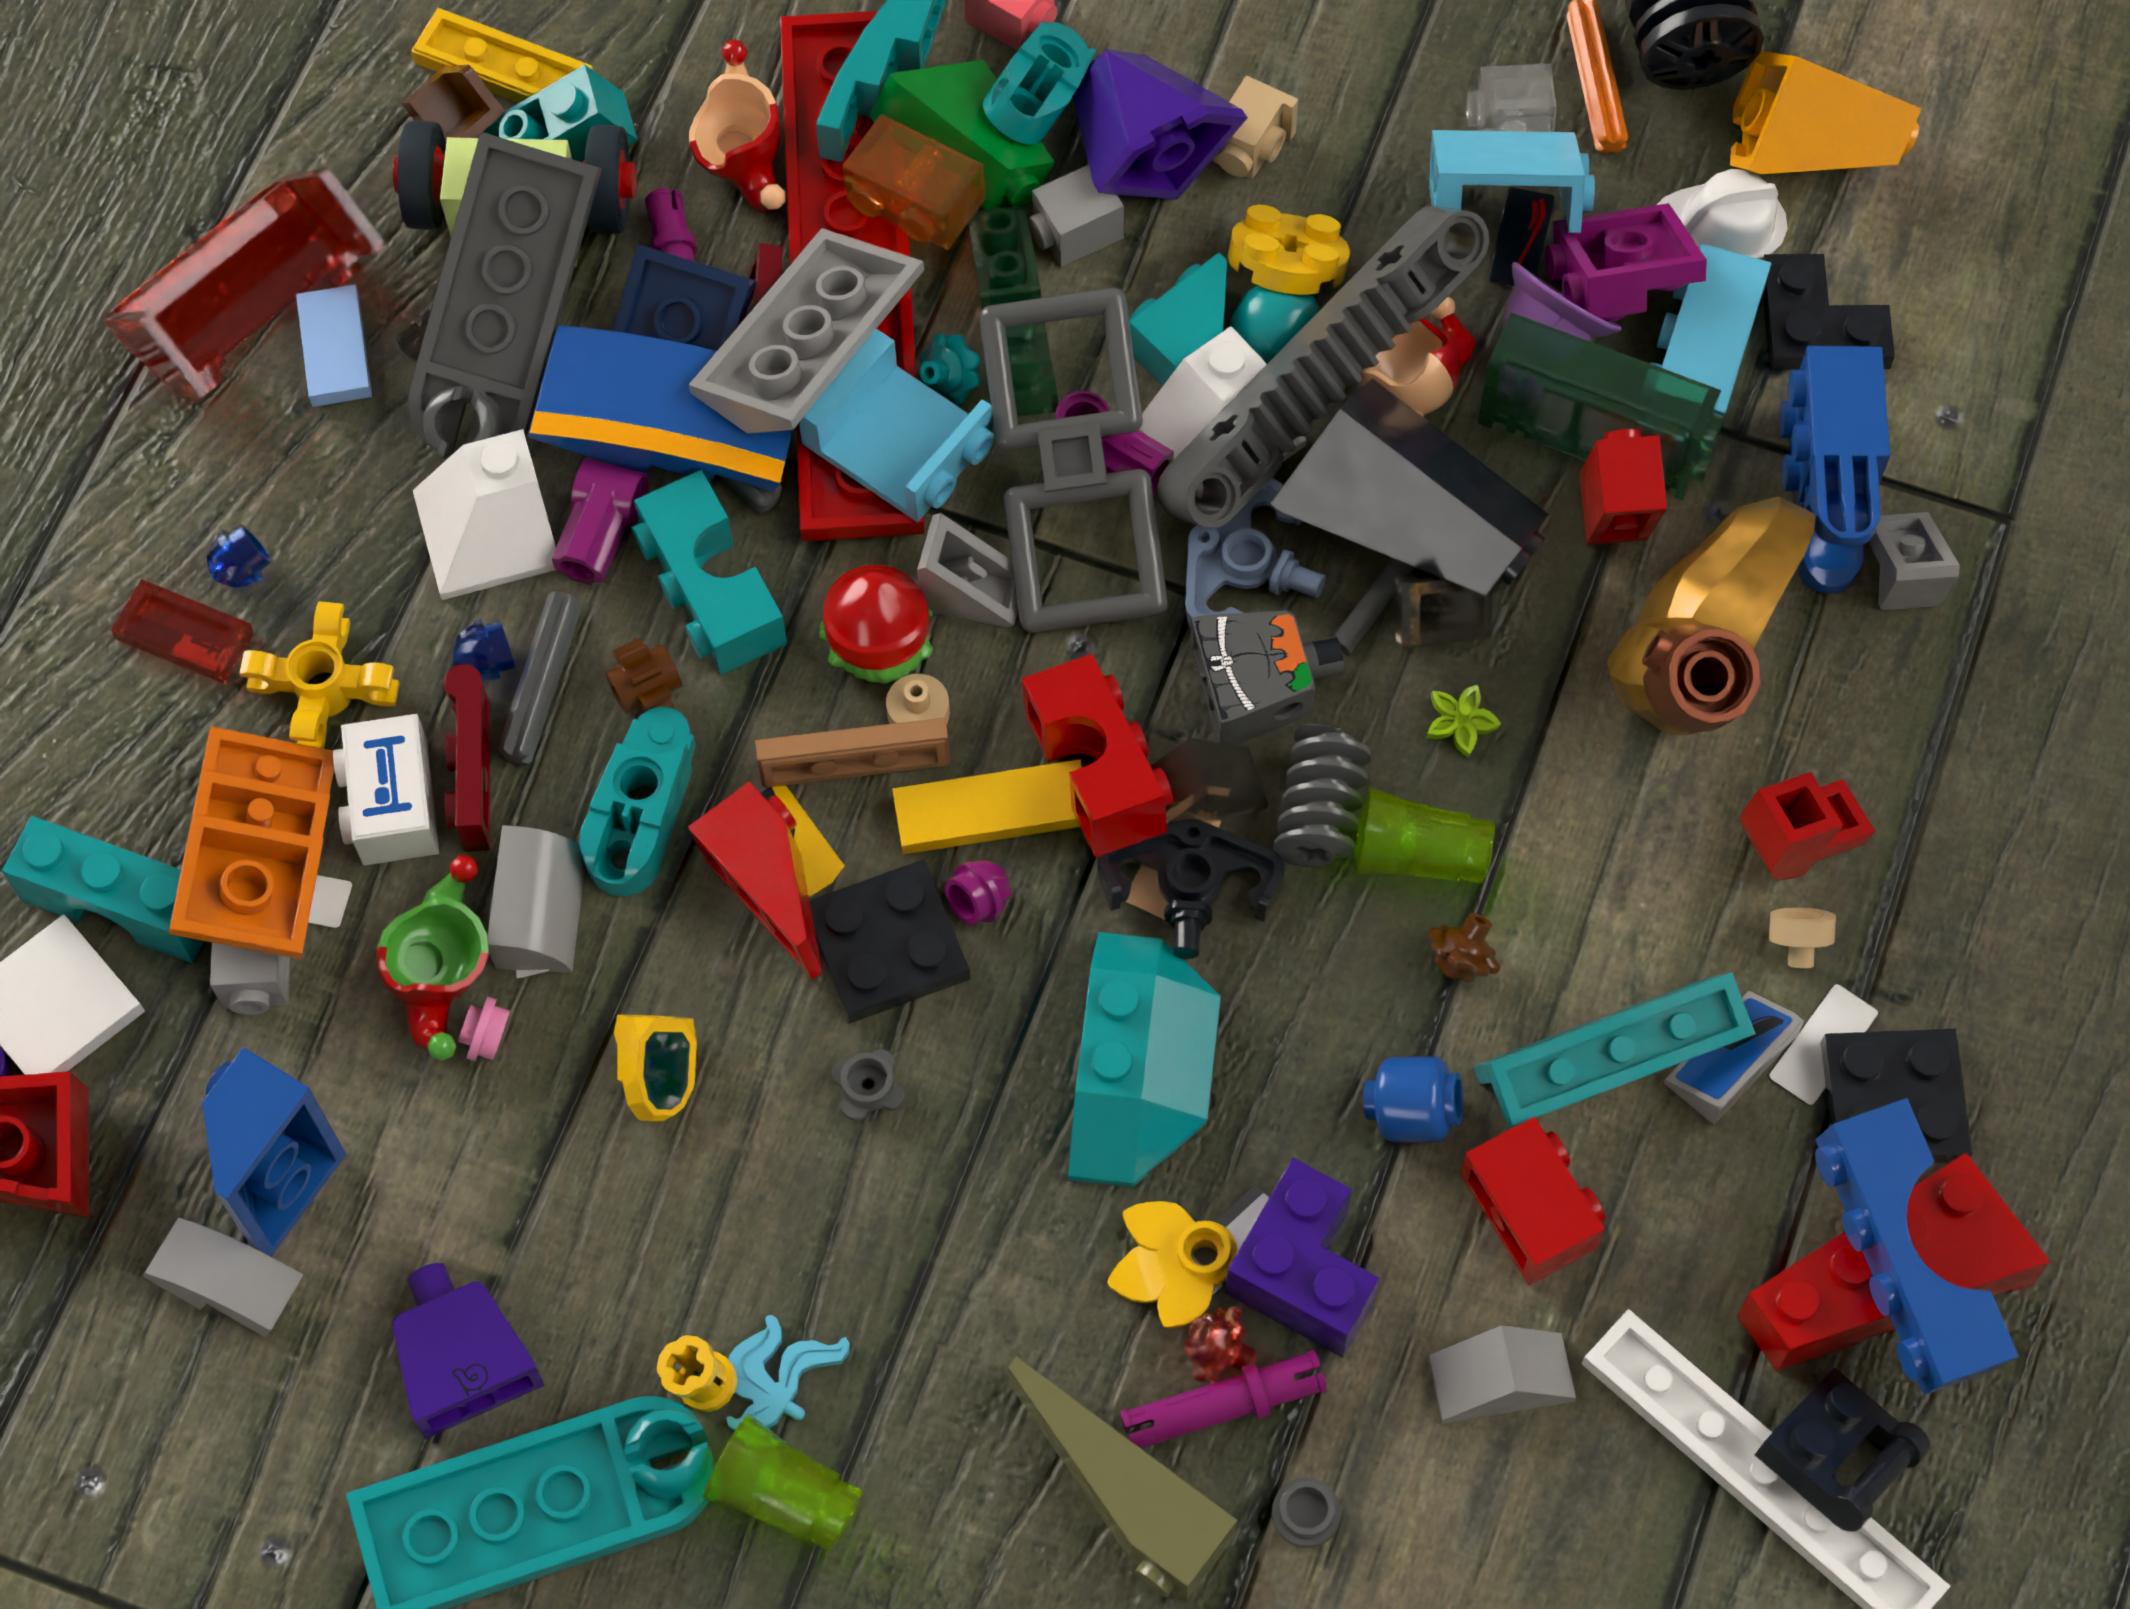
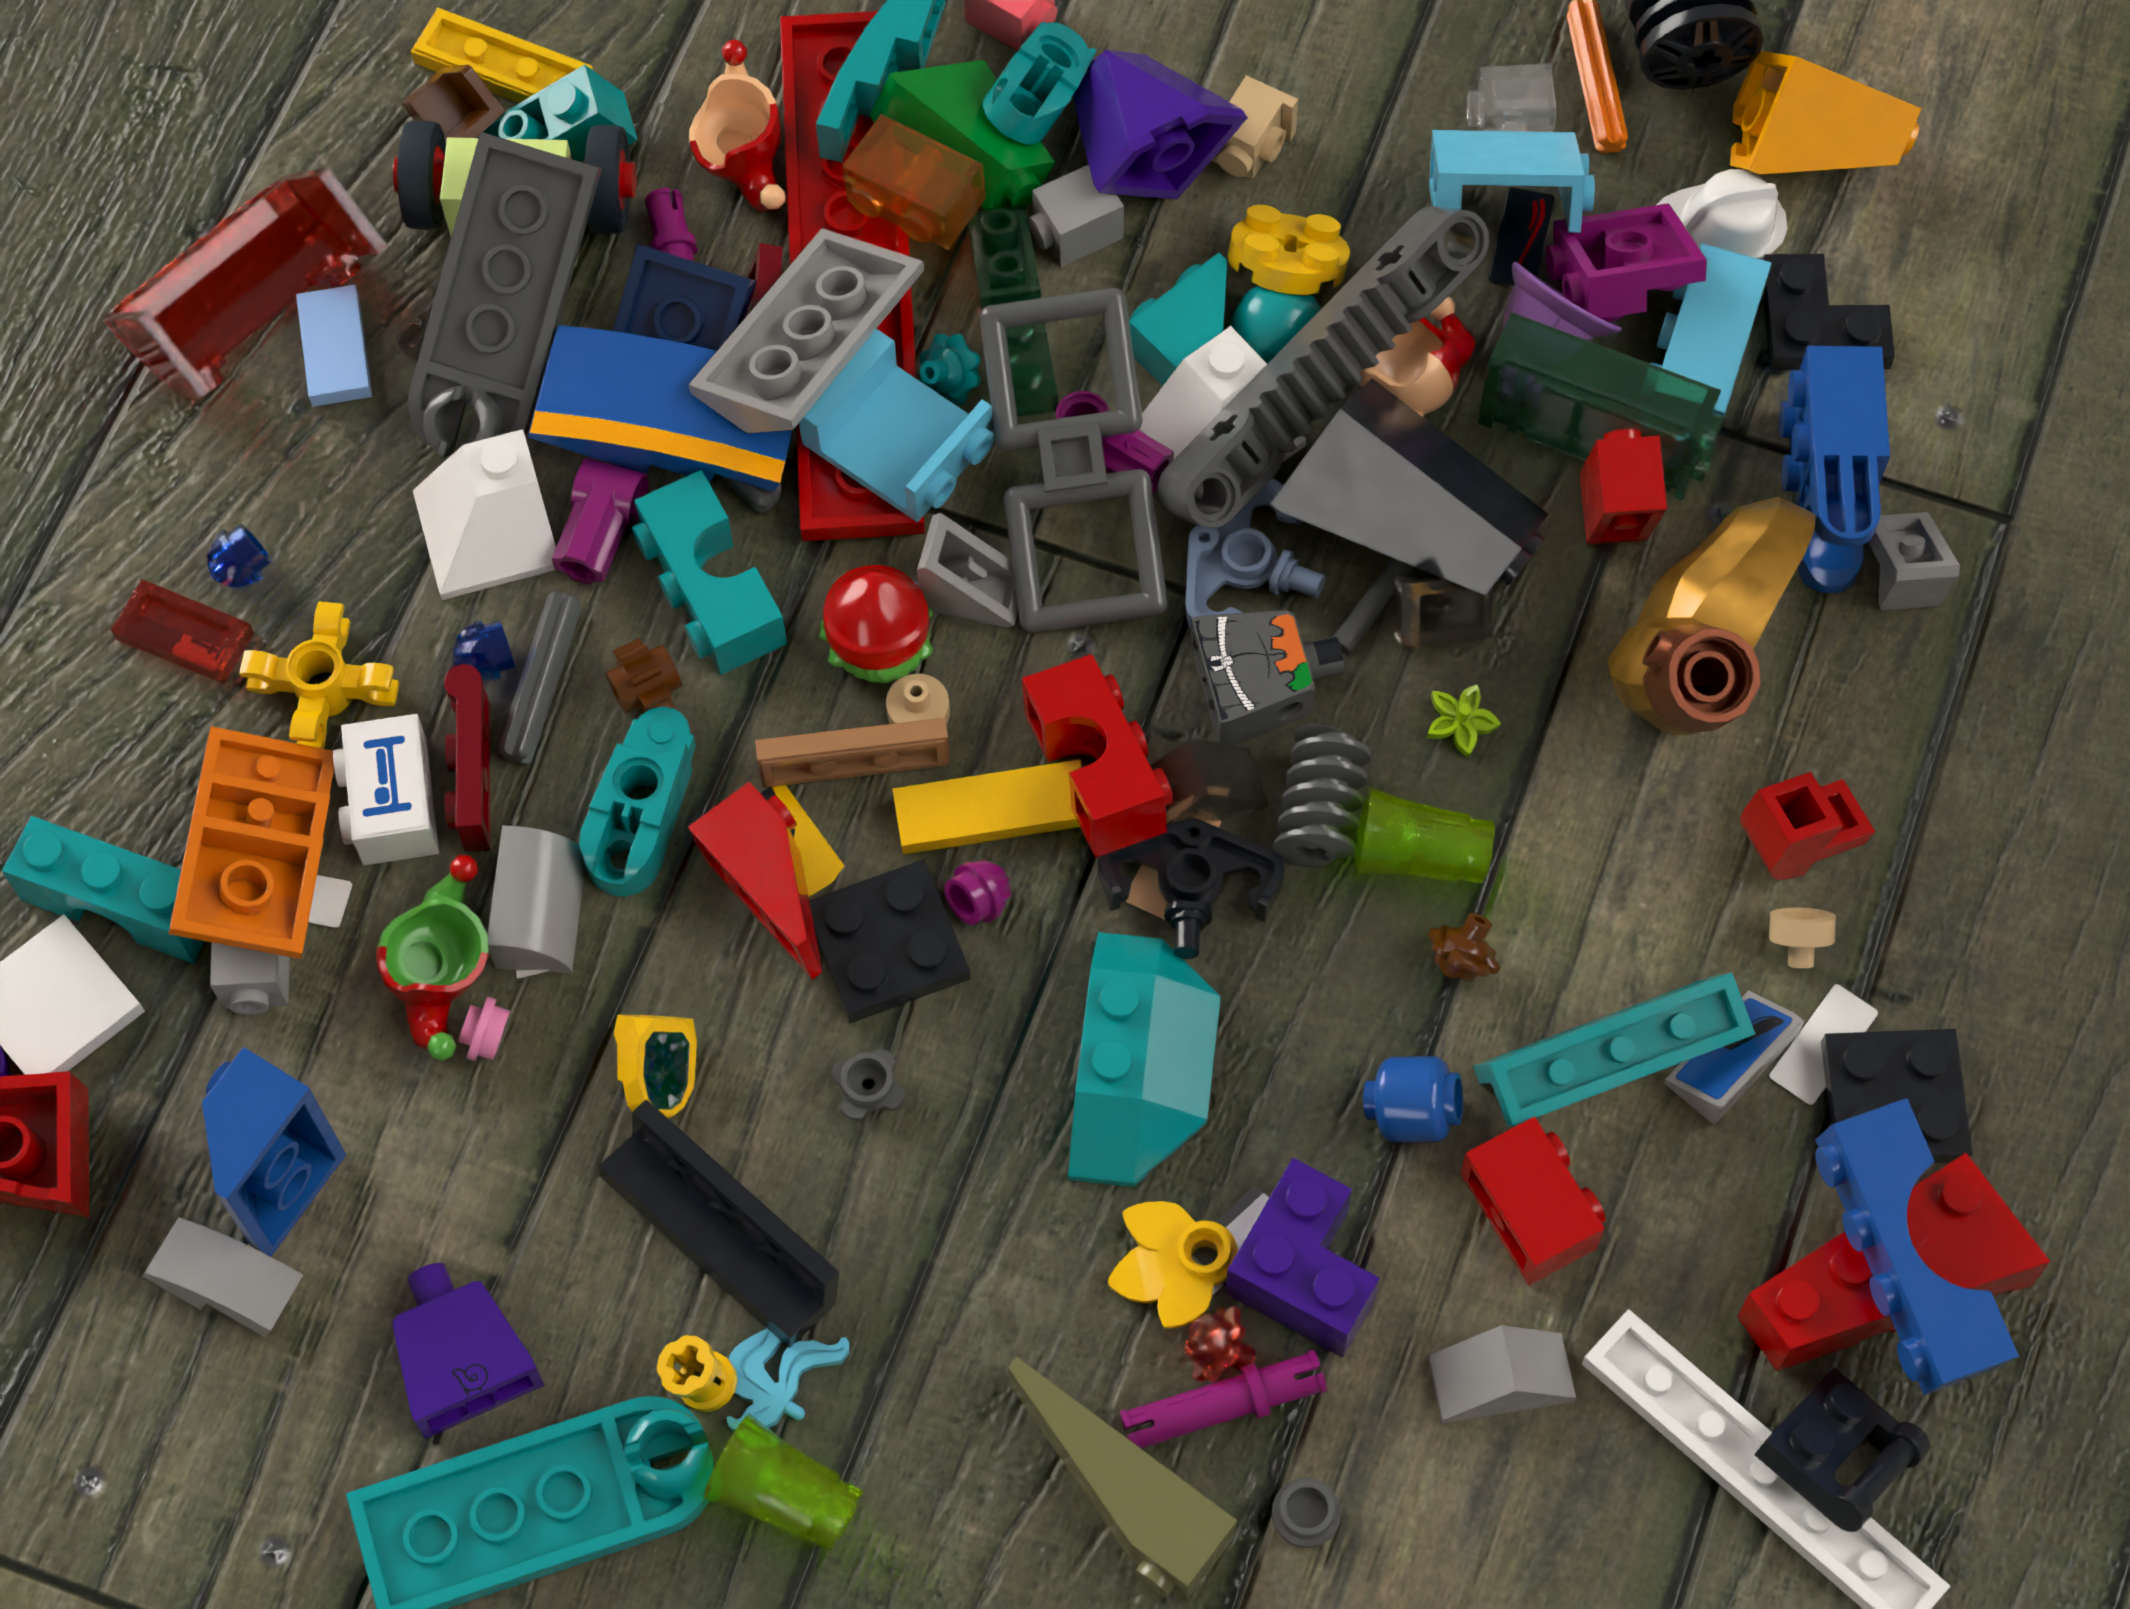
(721, 1226): none -> black fence

